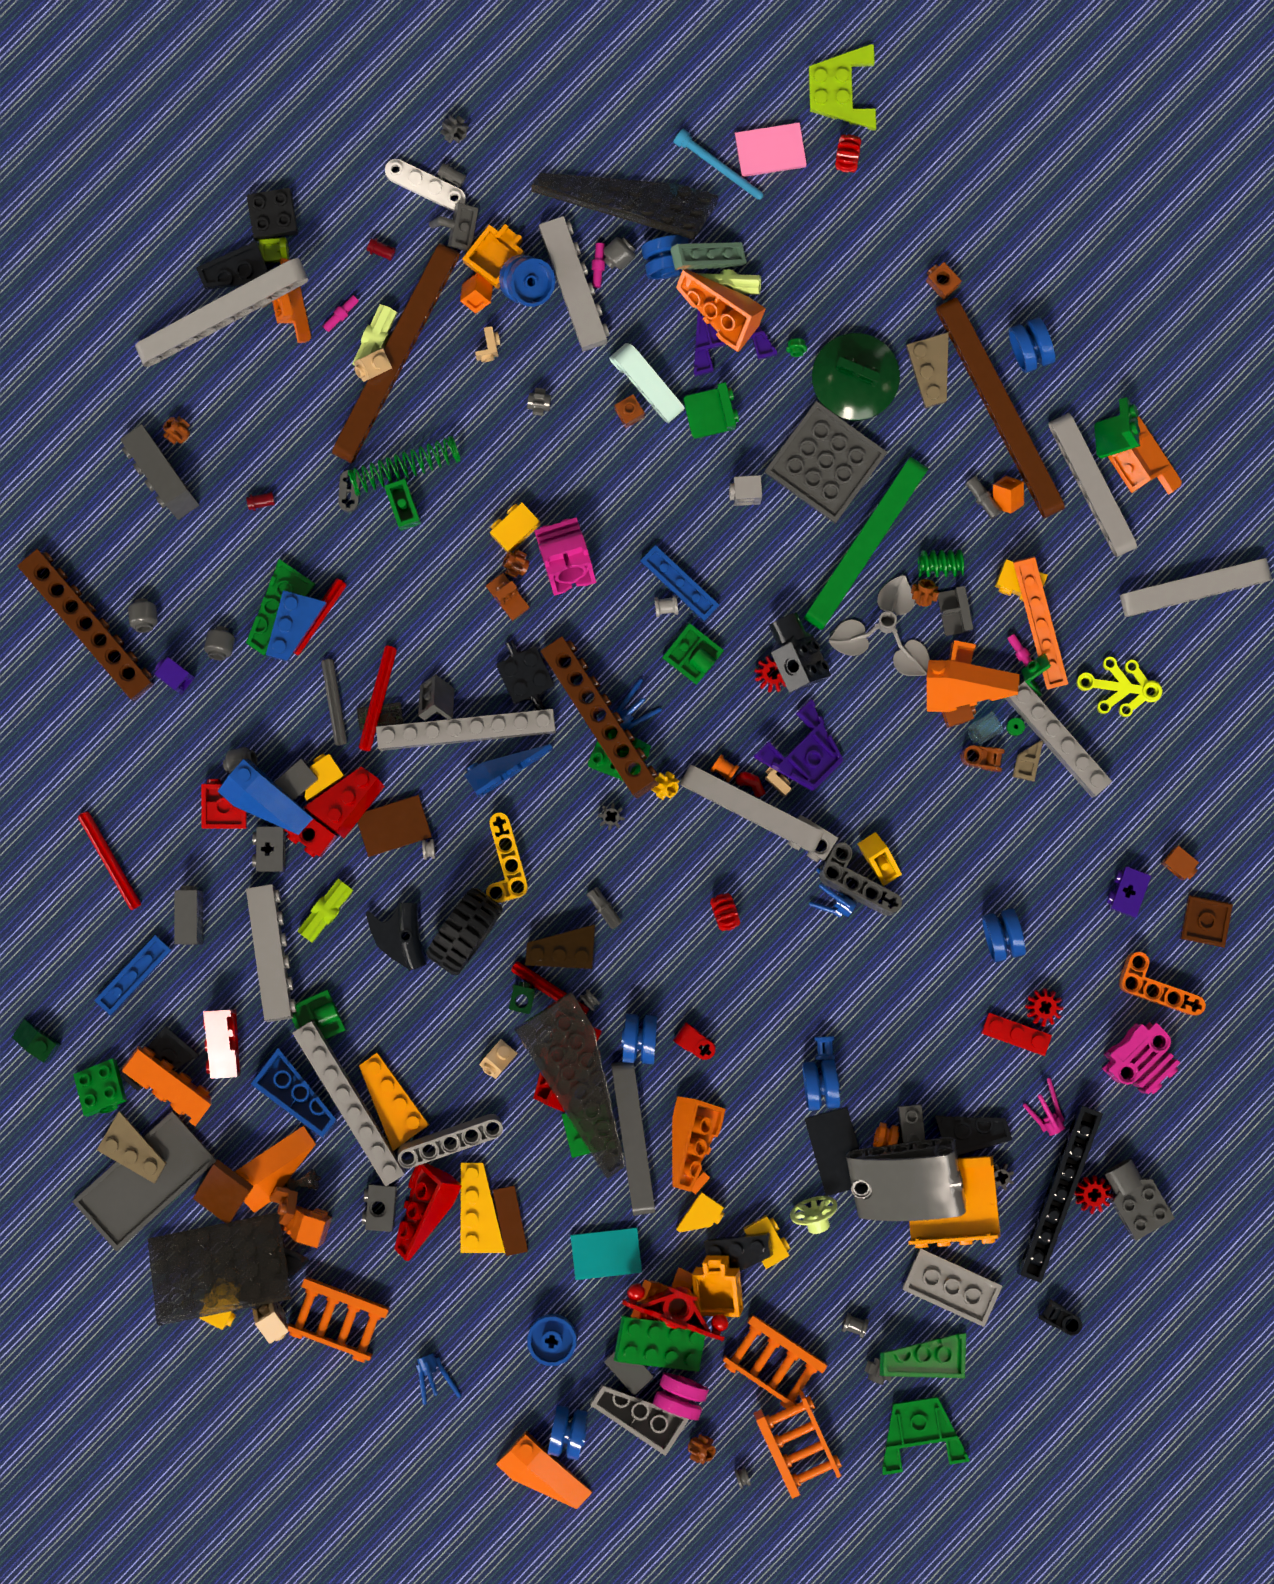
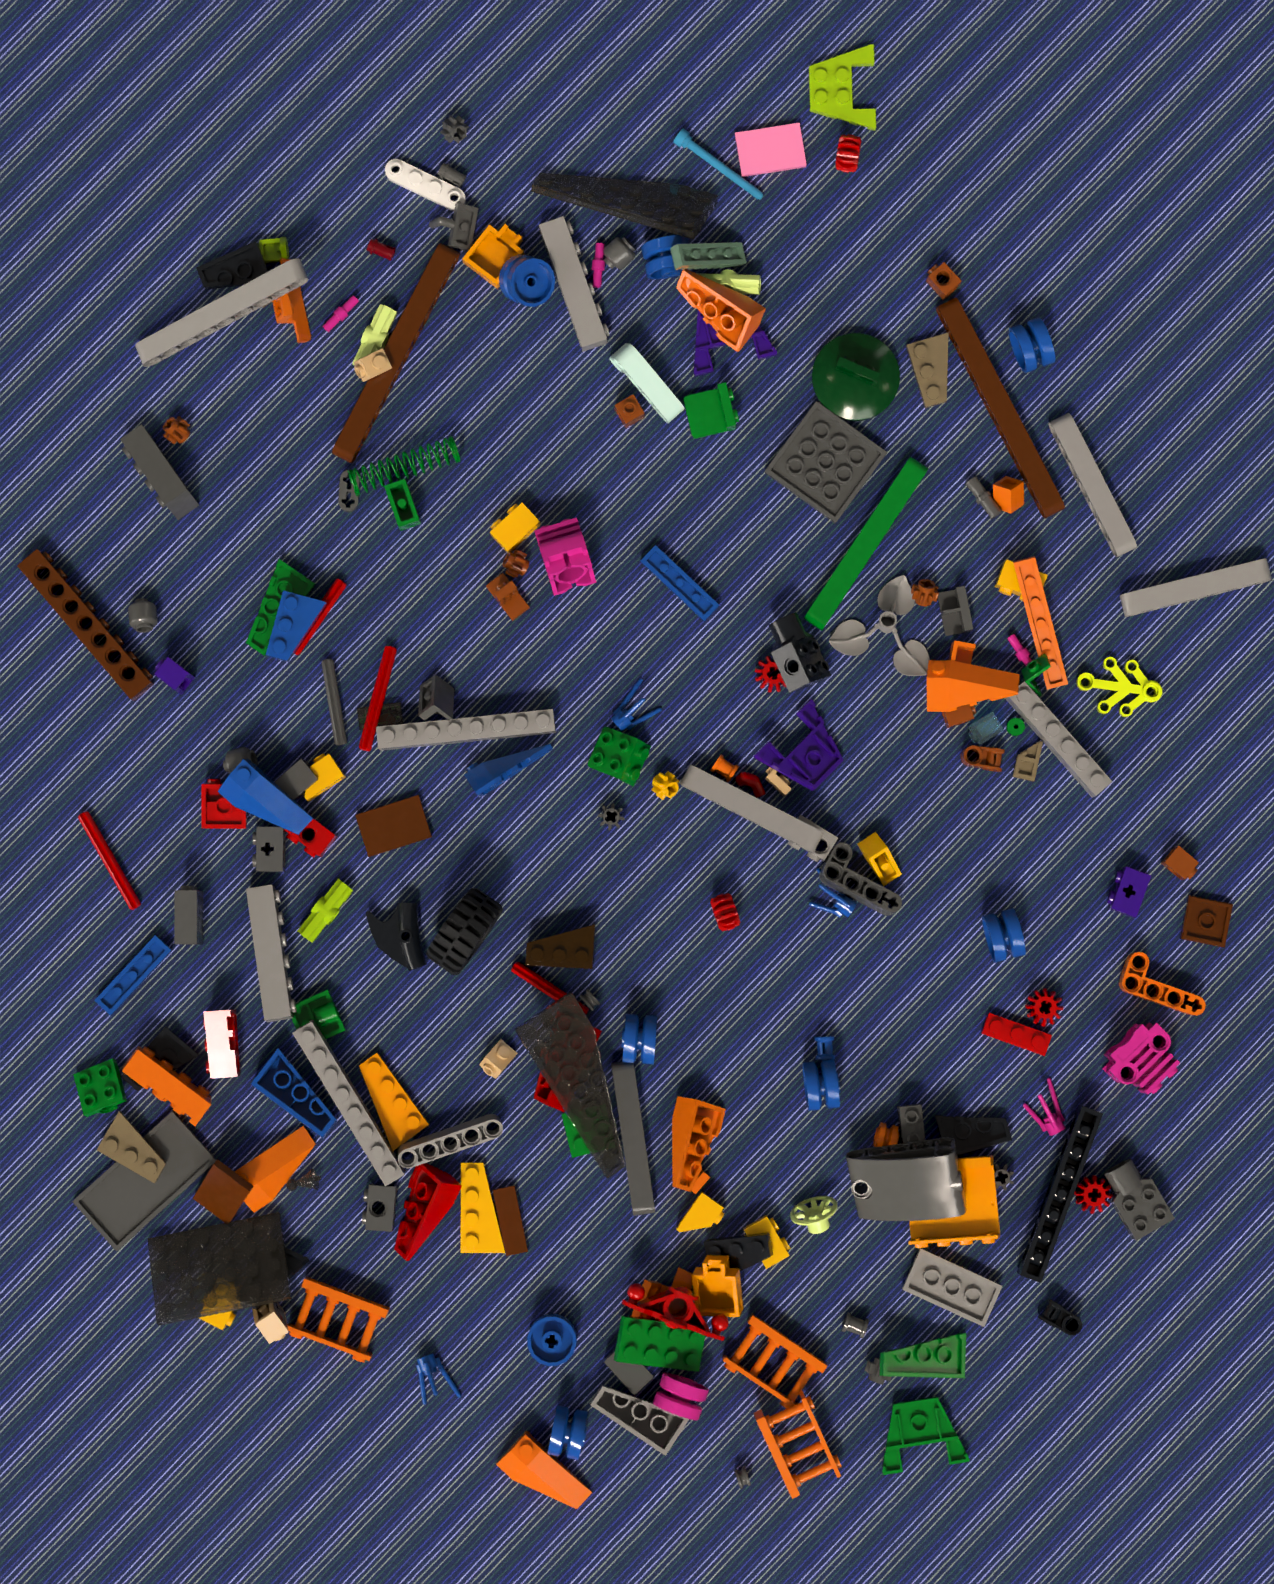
(36, 1041): dark green slope -> none
(219, 643): dark grey head -> none
(260, 501): dark red pin -> none
(272, 214): black brick -> none
(287, 1203): dark orange bracket -> none
(309, 1226): orange wedge -> none
(346, 801): red wedge -> none
(428, 849): light grey bush -> none
(476, 293): orange panel -> none
(492, 341): tan bracket -> none
(504, 857): yellow beam -> none
(522, 989): dark green bracket -> none
(525, 675): black plate -> none
(539, 401): dark grey gear -> none
(555, 655): reddish brown brick -> none
(604, 908): dark grey axle -> none
(606, 1253): teal tile -> none
(666, 605): light grey bush -> none
(692, 1039): red piece -> none
(693, 654): green plate -> none
(701, 1449): dark orange gear -> none
(746, 490): light grey brick -> none
(796, 347): green plate -> none
(831, 1140): black sticker -> none
(940, 563): green piece -> none
(1118, 432): green bracket -> none
(1145, 463): orange plate -> none

